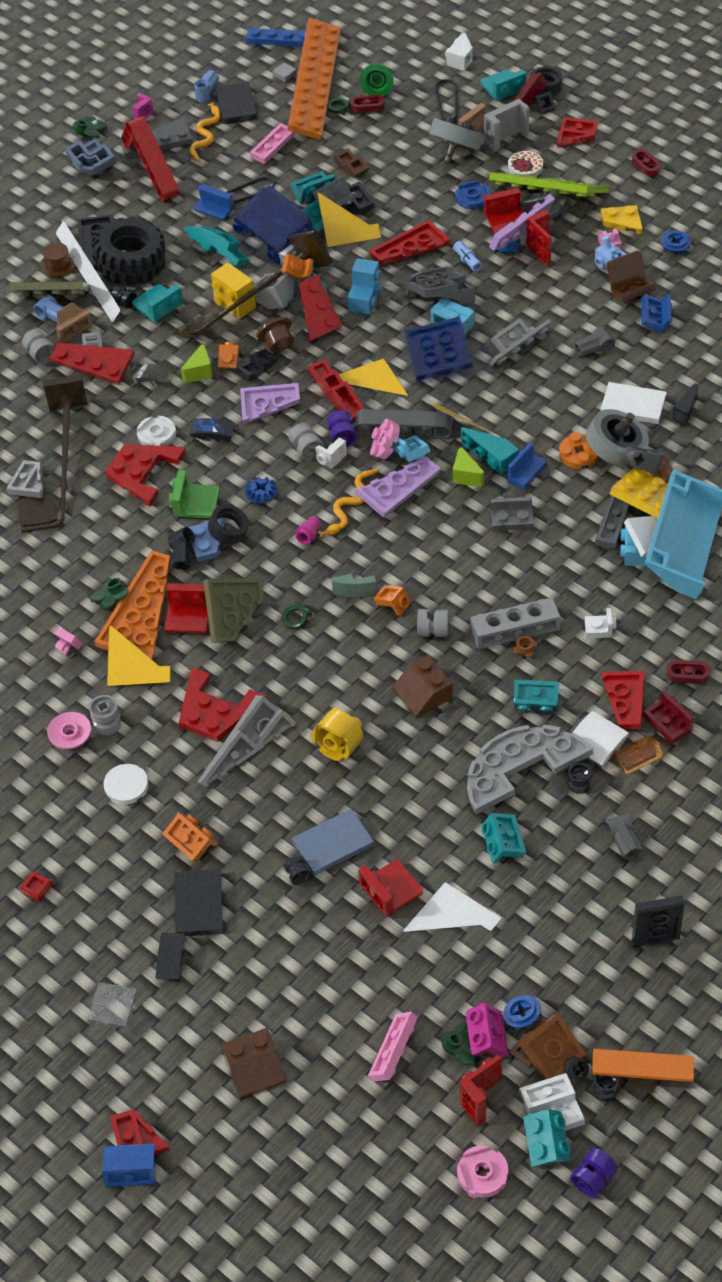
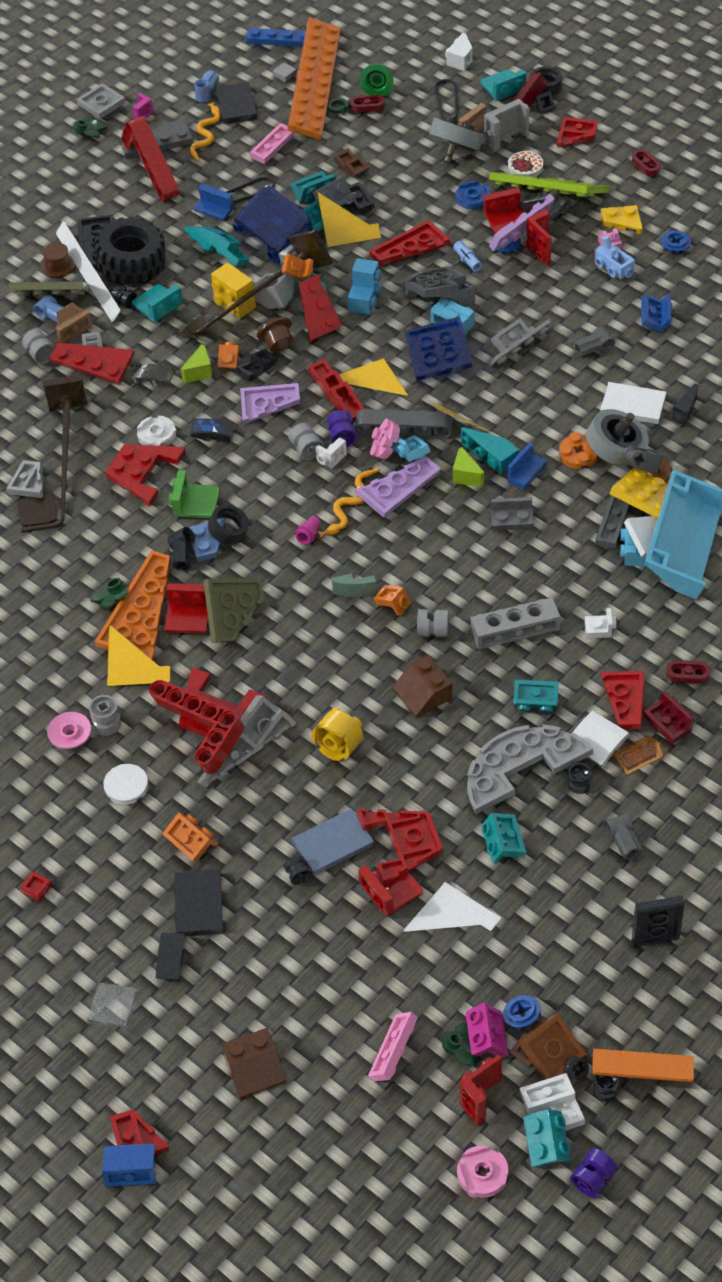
(66, 641): bright pink tile -> none
(91, 157): sand blue brick -> none
(101, 101): none -> light grey plate
(168, 697): none -> red beam
(261, 496): blue gear -> none
(297, 606): dark green piece -> none
(412, 838): none -> red wing
(525, 641): dark orange plate -> none
(628, 277): reddish brown bracket -> none

